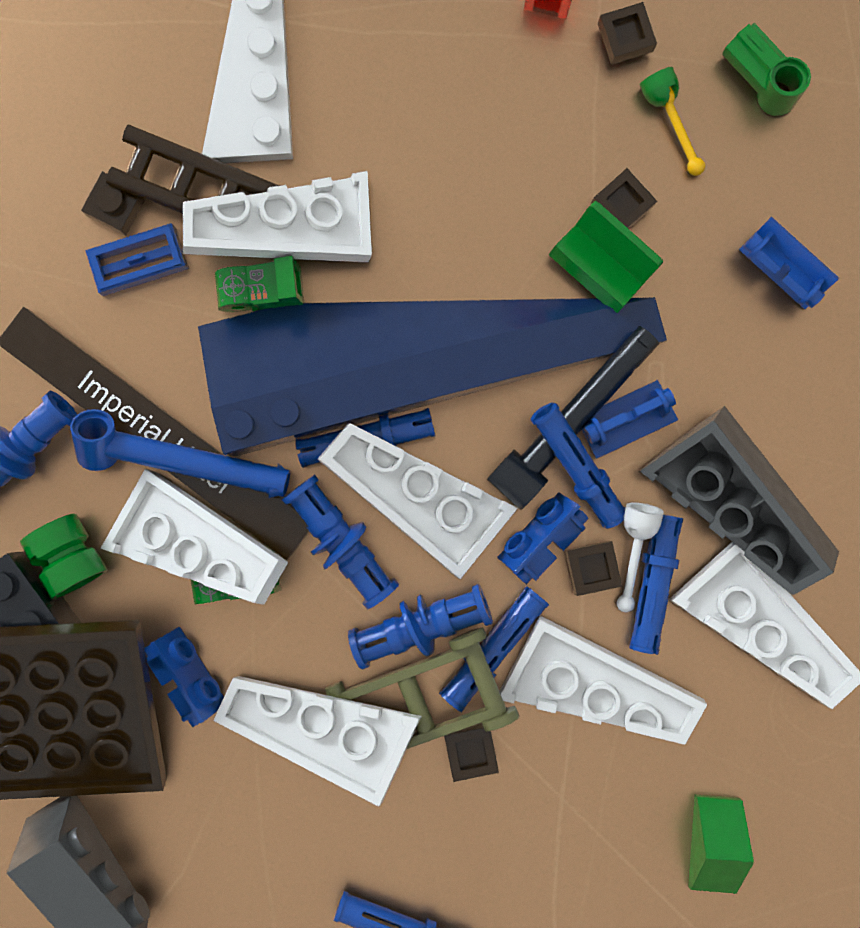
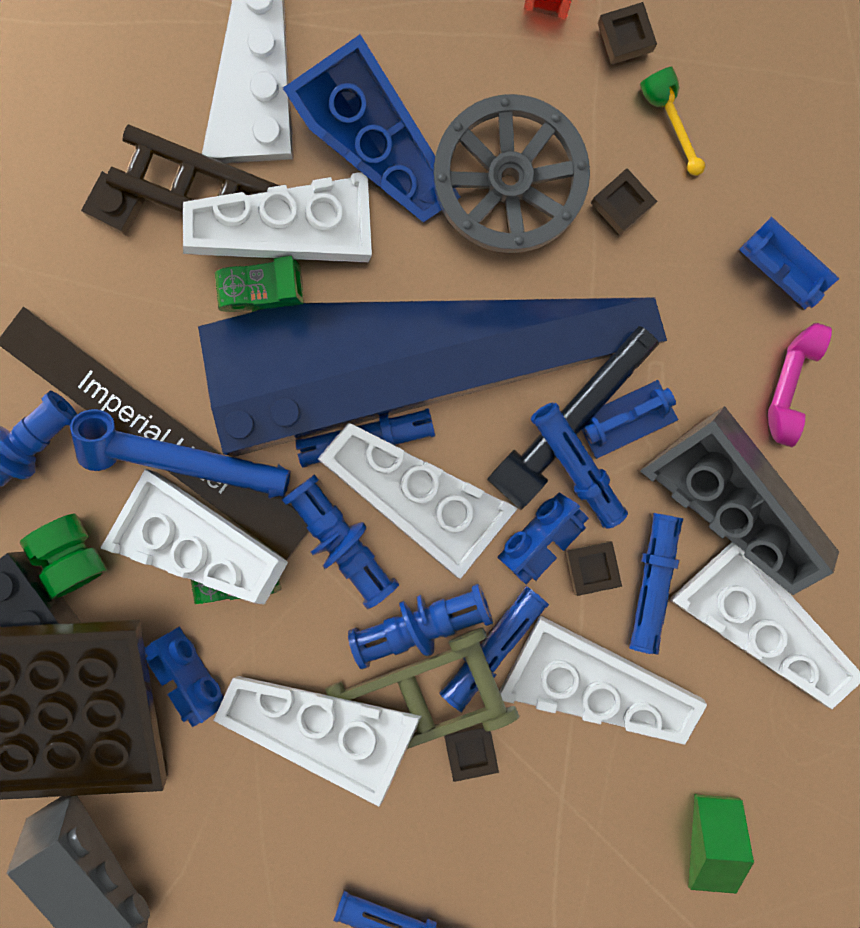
(141, 276): blue tile -> none
(364, 120): none -> blue wedge
(515, 165): none -> dark grey wheel
(606, 257): green panel -> none
(642, 523): white hinge -> none
(765, 65): green piece -> none
(785, 423): none -> dark pink bar

